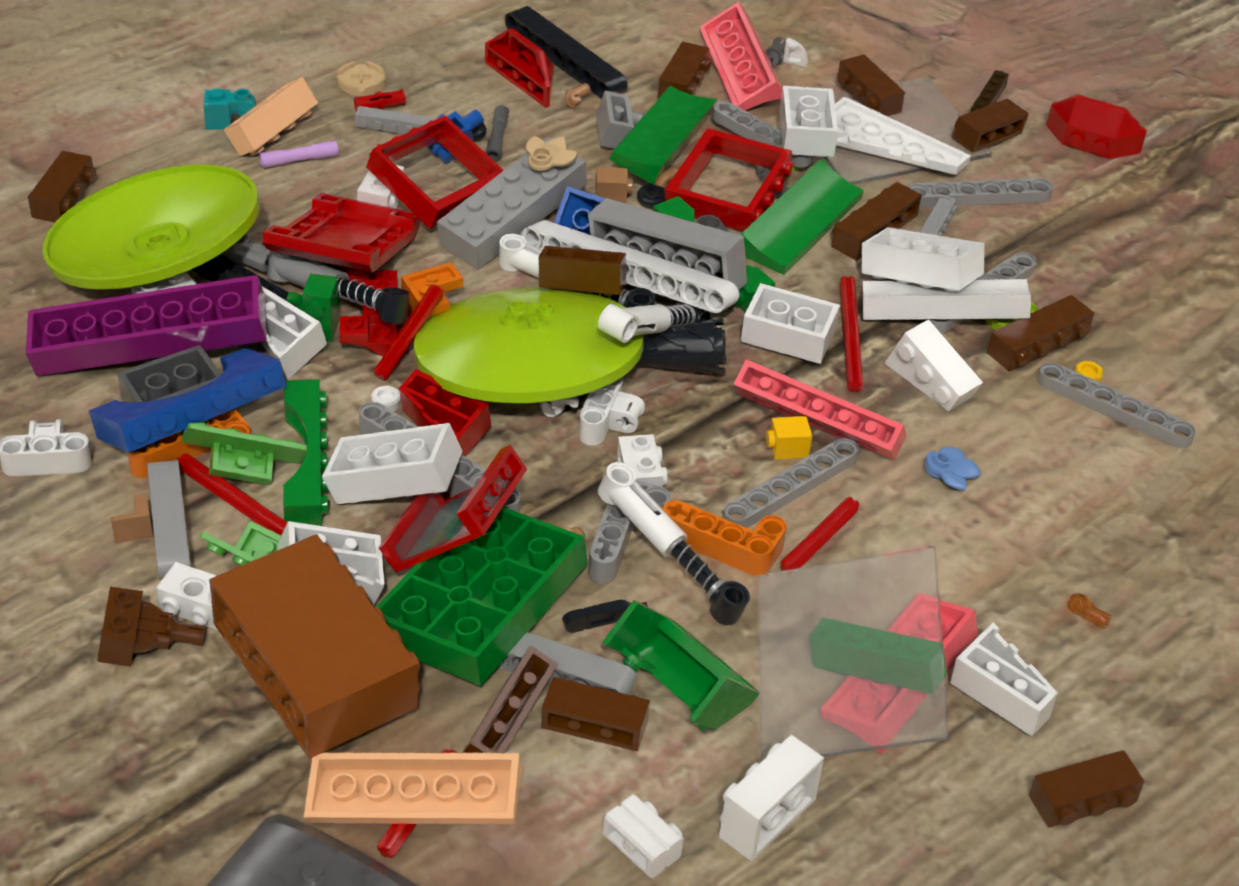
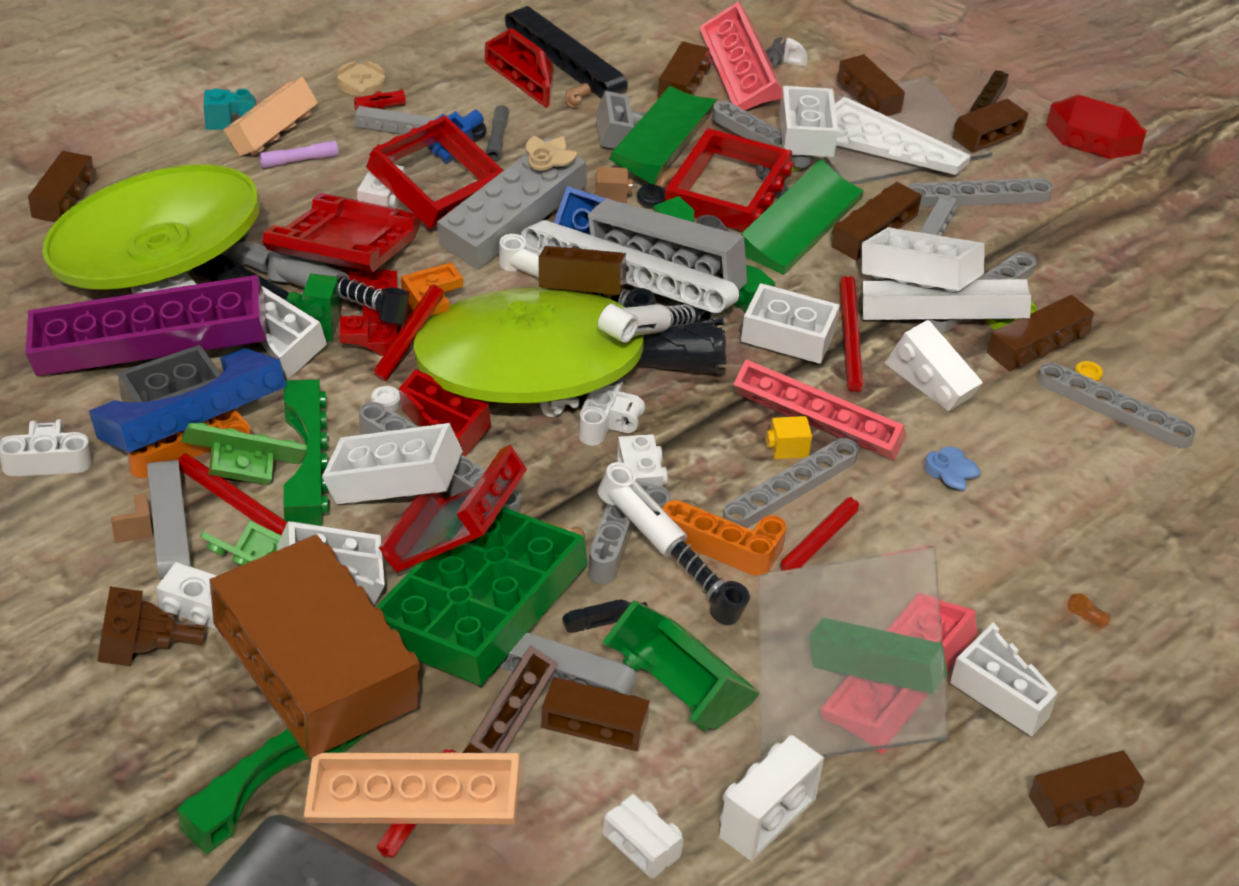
(215, 811): none -> green arch

